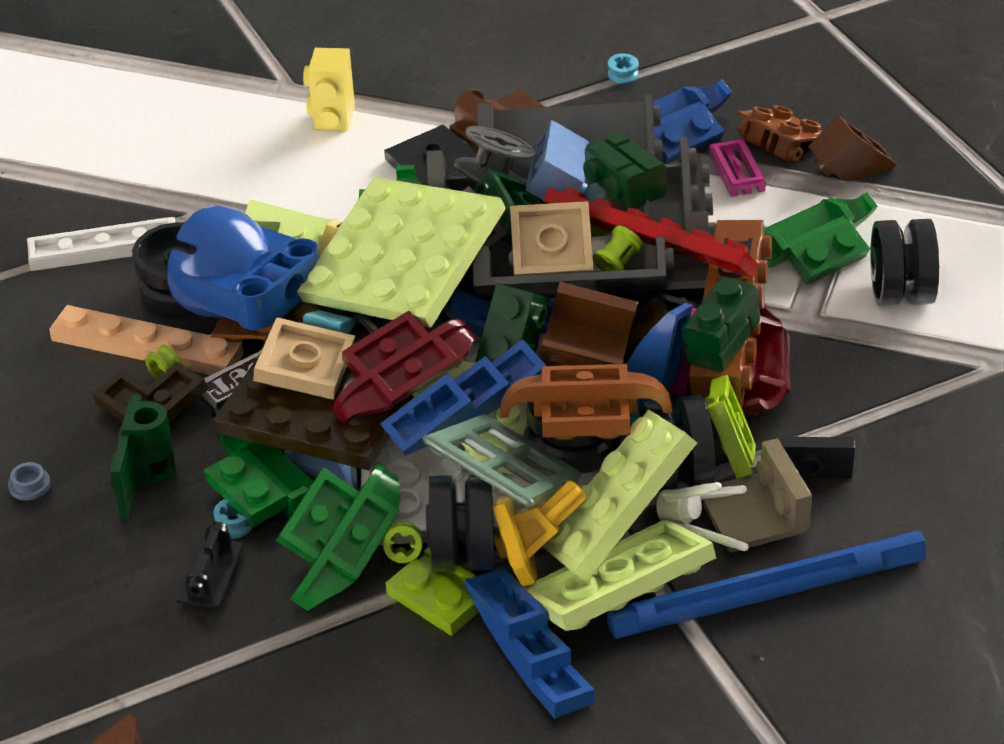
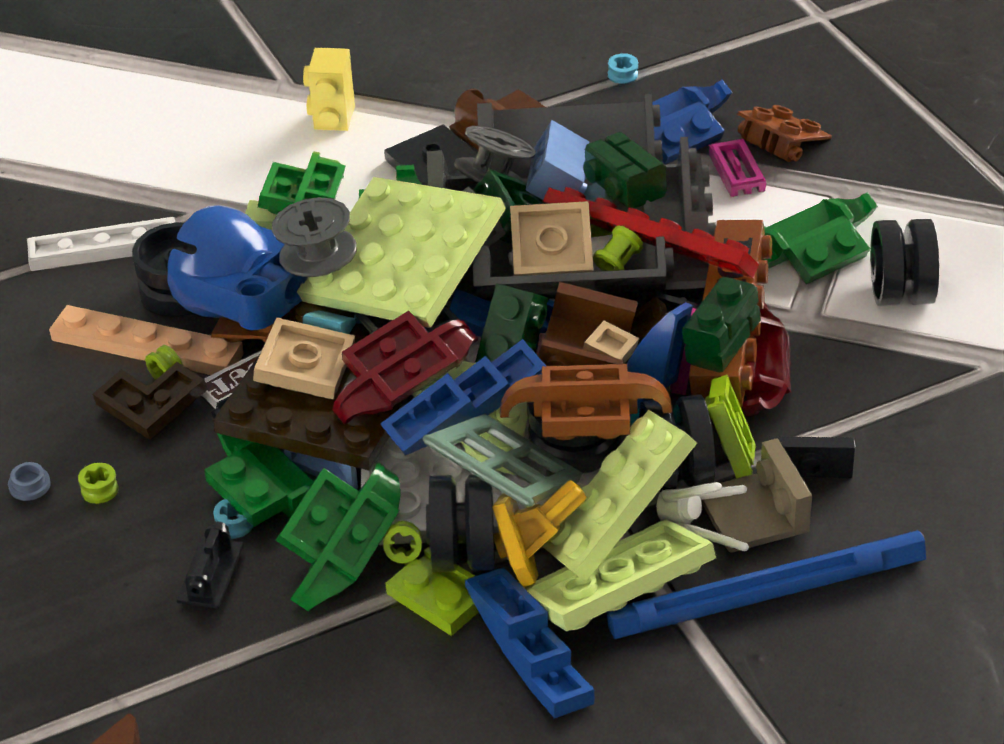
(98, 483): none -> lime bush
(141, 441): dark green piece -> none
(292, 184): none -> green plate
(314, 237): none -> dark grey piece
(611, 342): none -> tan plate
(849, 152): reddish brown slope -> none

